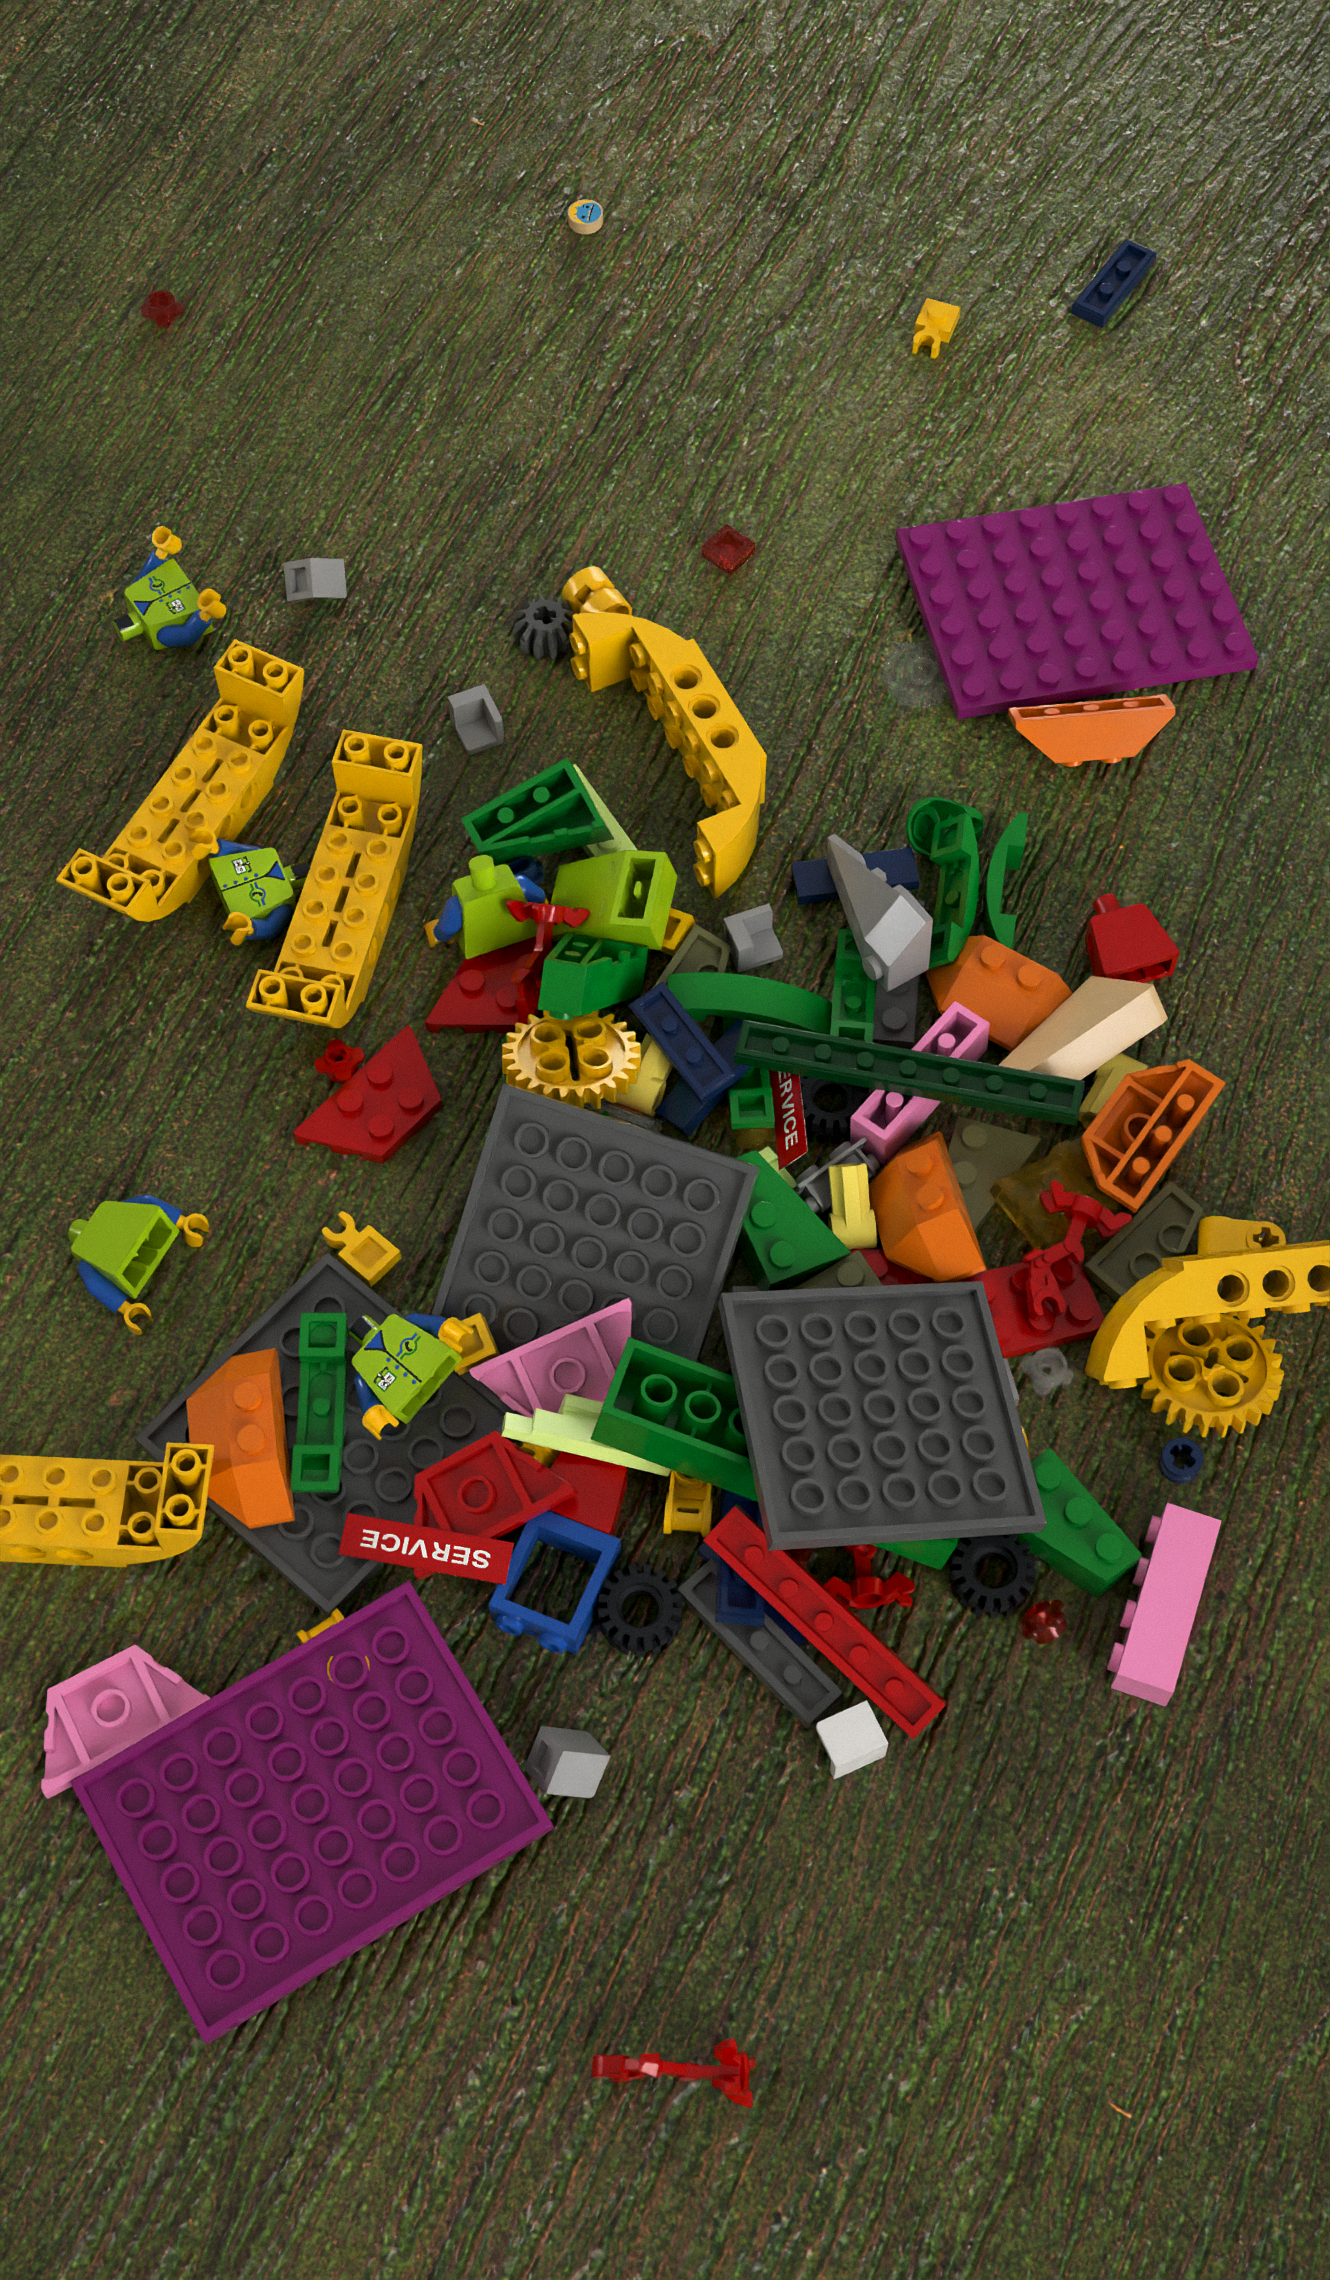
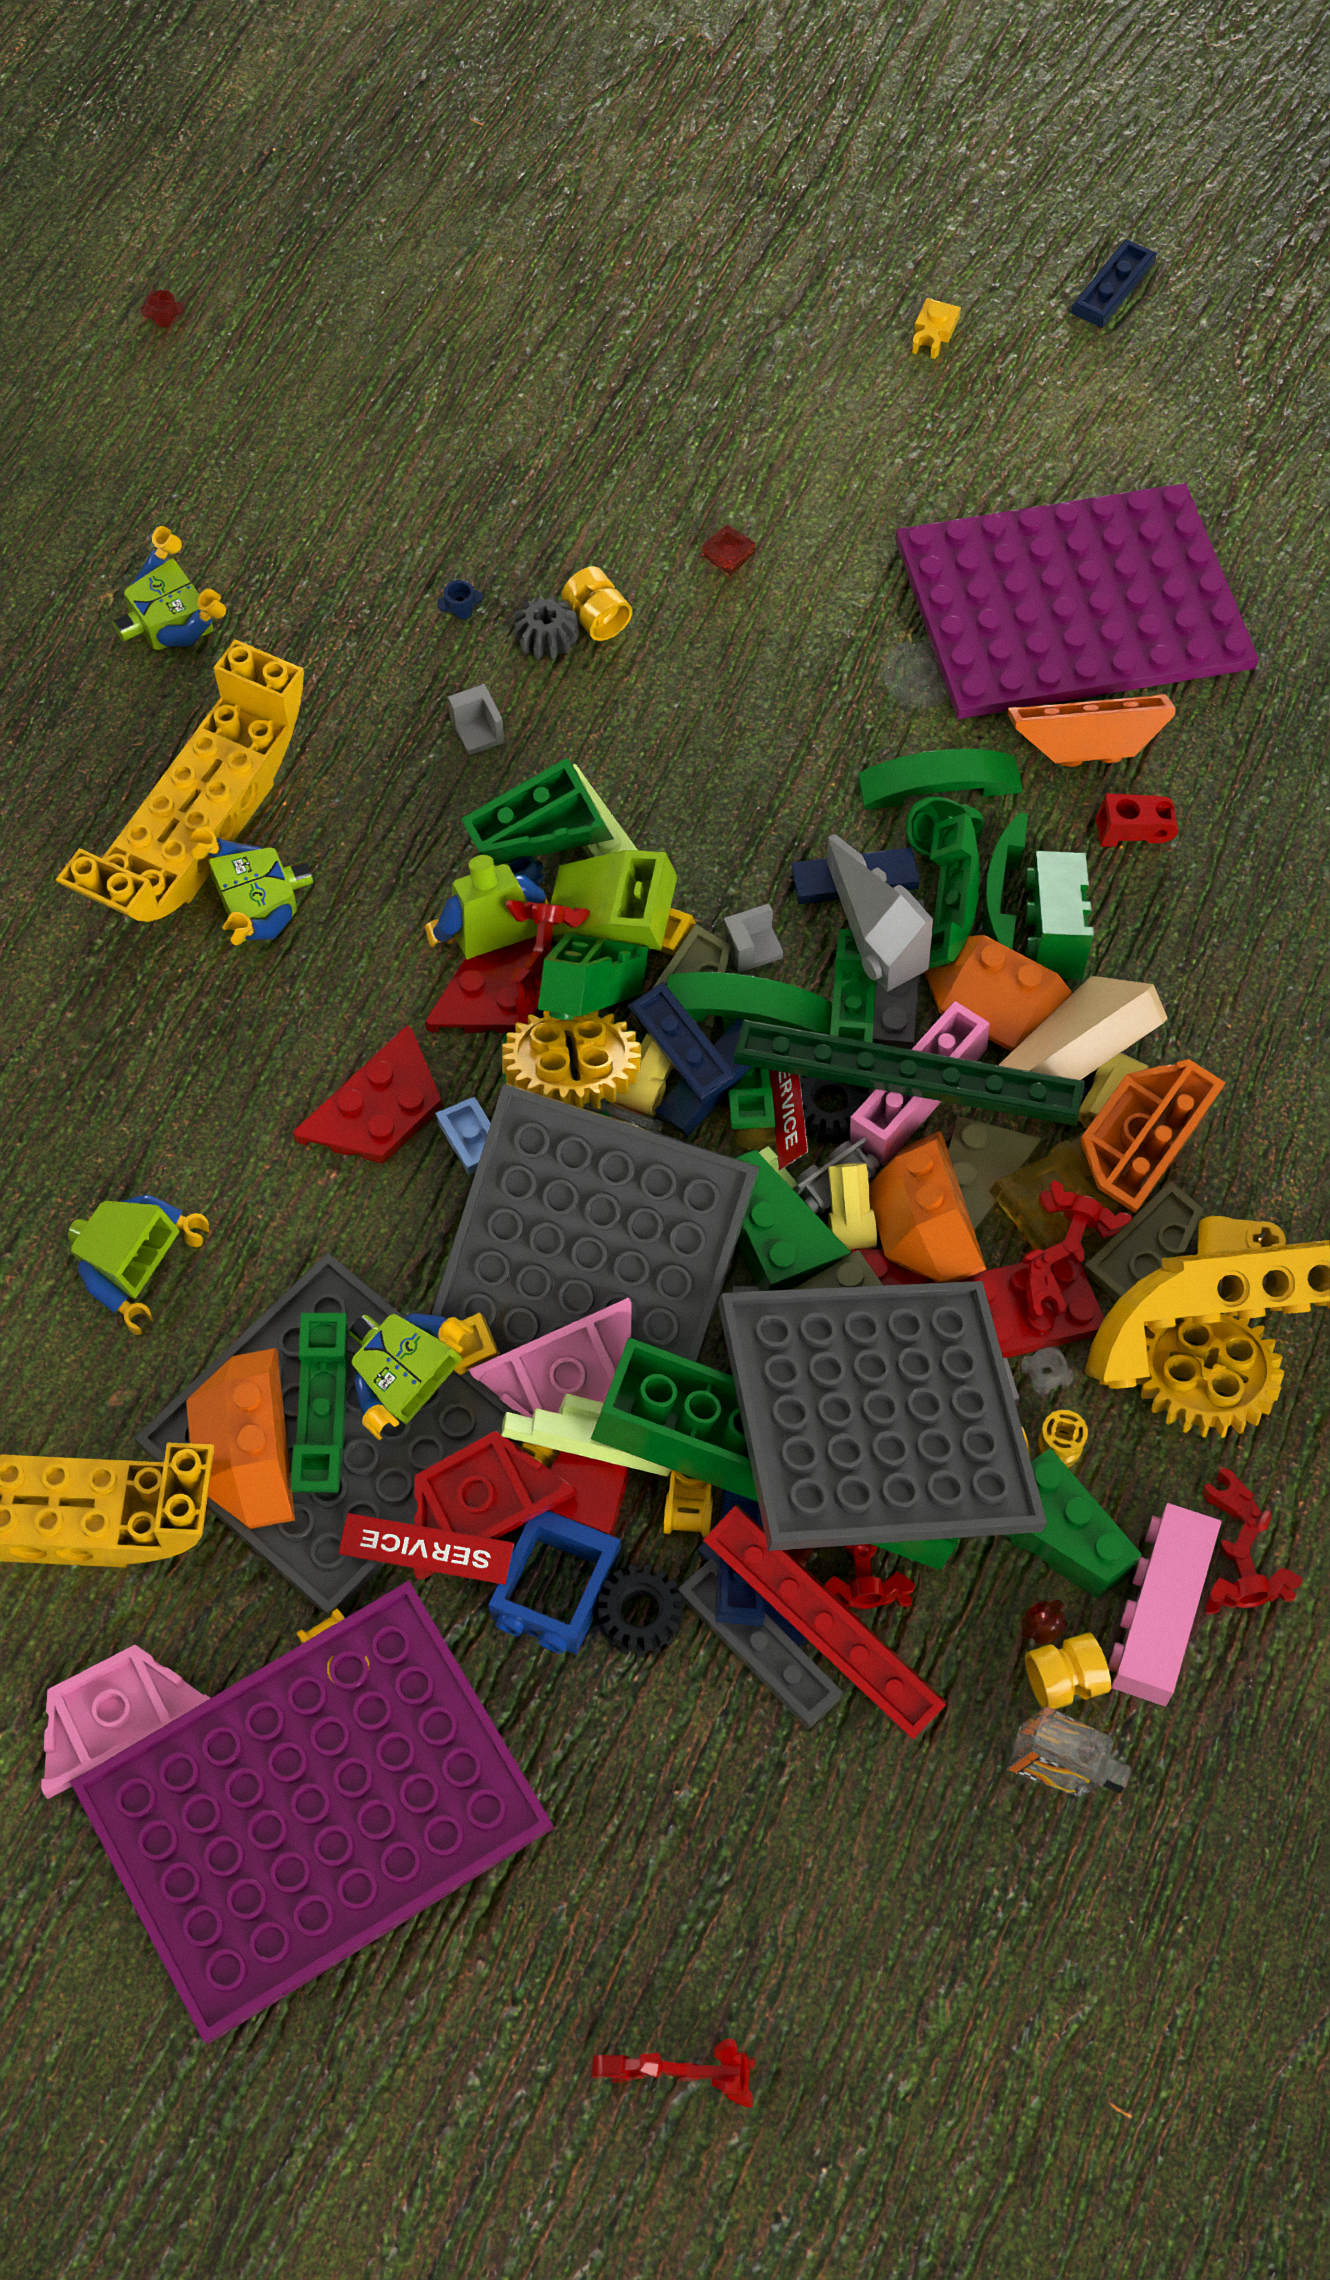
(315, 579): light grey panel -> none
(341, 1070): red plate -> none
(348, 886): yellow slope -> none
(363, 1253): yellow plate -> none
(459, 599): none -> dark blue plate
(465, 1130): none -> light blue plate
(566, 1762): light grey panel -> none
(585, 216): tile -> none
(697, 721): yellow slope -> none
(852, 1739): white panel -> none
(938, 772): none -> green slope
(989, 1599): black tyre -> none
(1058, 913): none -> wedge
(1065, 1446): none -> yellow wheel
(1066, 1754): none -> clear torso
(1068, 1671): none -> yellow wheel
(1128, 943): red torso -> none
(1136, 819): none -> red leg
(1166, 1460): dark blue bush -> none
(1250, 1588): none -> red piece

